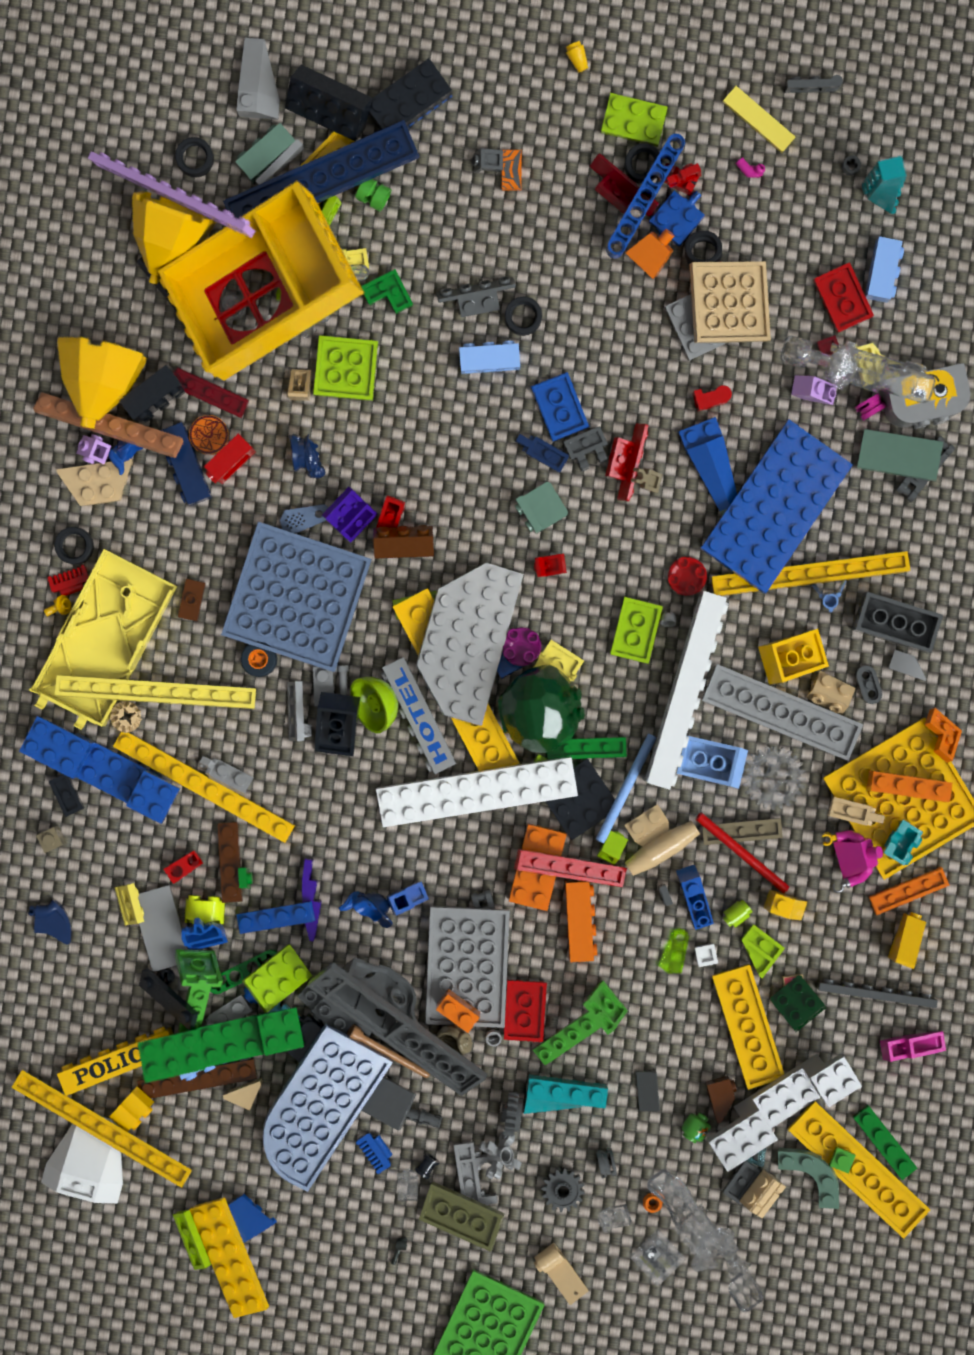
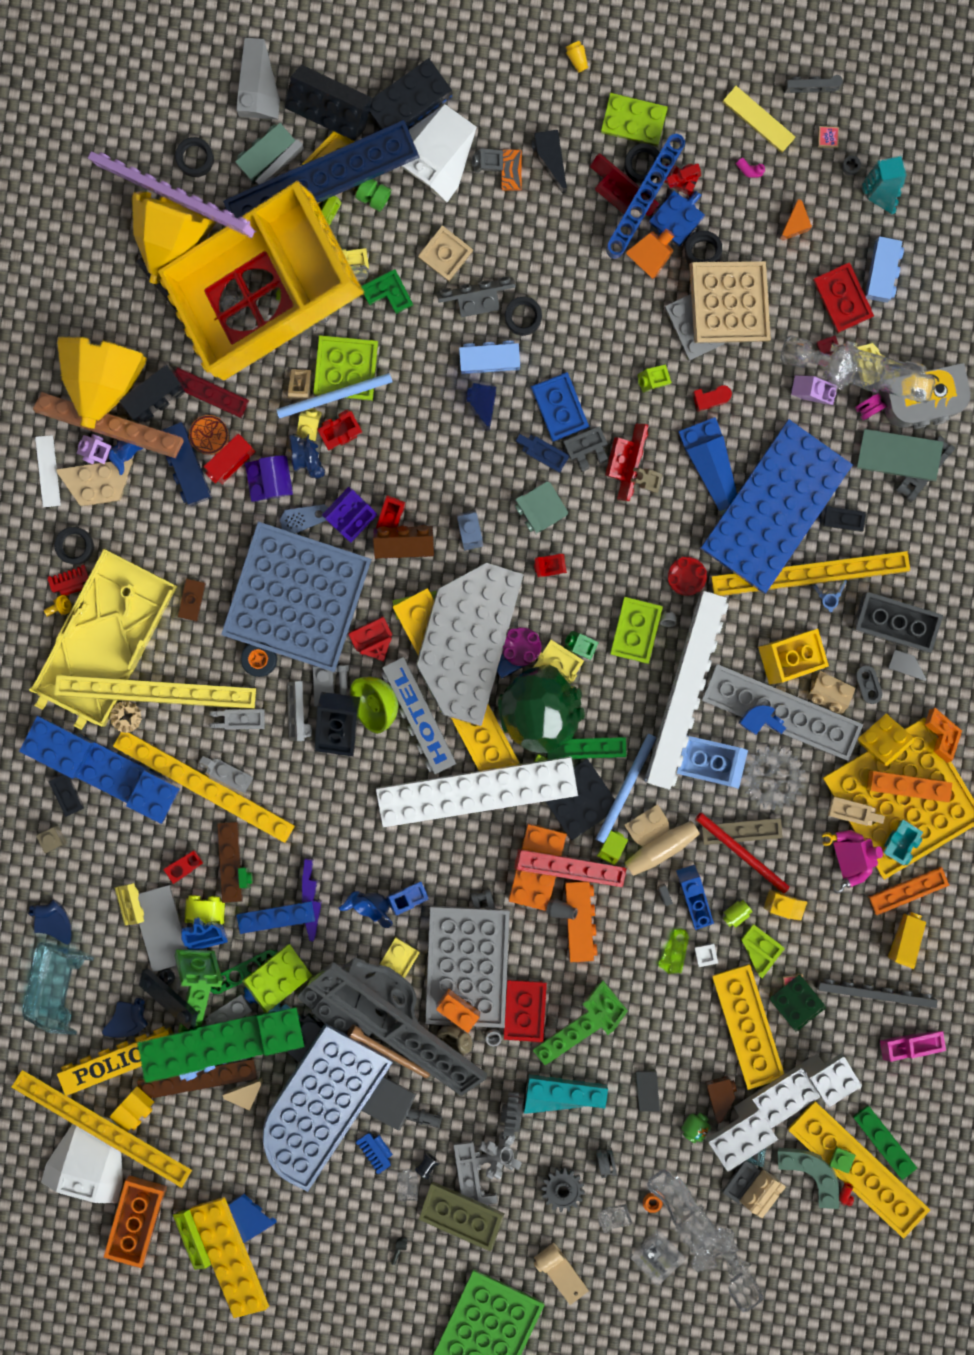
(48, 471): none -> white sticker
(49, 987): none -> clear light blue windscreen
(127, 1019): none -> dark blue arm
(135, 1221): none -> orange brick
(240, 719): none -> light grey hinge
(269, 478): none -> dark purple brick
(309, 423): none -> light yellow bracket
(334, 395): none -> light blue piece
(339, 431): none -> red cylinder
(372, 638): none -> red slope
(400, 957): none -> light yellow plate
(443, 149): none -> white wedge
(445, 253): none -> tan plate
(470, 530): none -> sand blue torso
(482, 402): none -> clear blue slope
(550, 155): none -> black slope
(560, 909): none -> dark grey cone
(580, 645): none -> bracket
(654, 378): none -> lime bracket
(758, 716): none -> blue brick
(797, 222): none -> orange slope
(828, 137): none -> tile
(844, 519): none -> black plate
(844, 1196): none -> red arm
(886, 739): none -> yellow plate

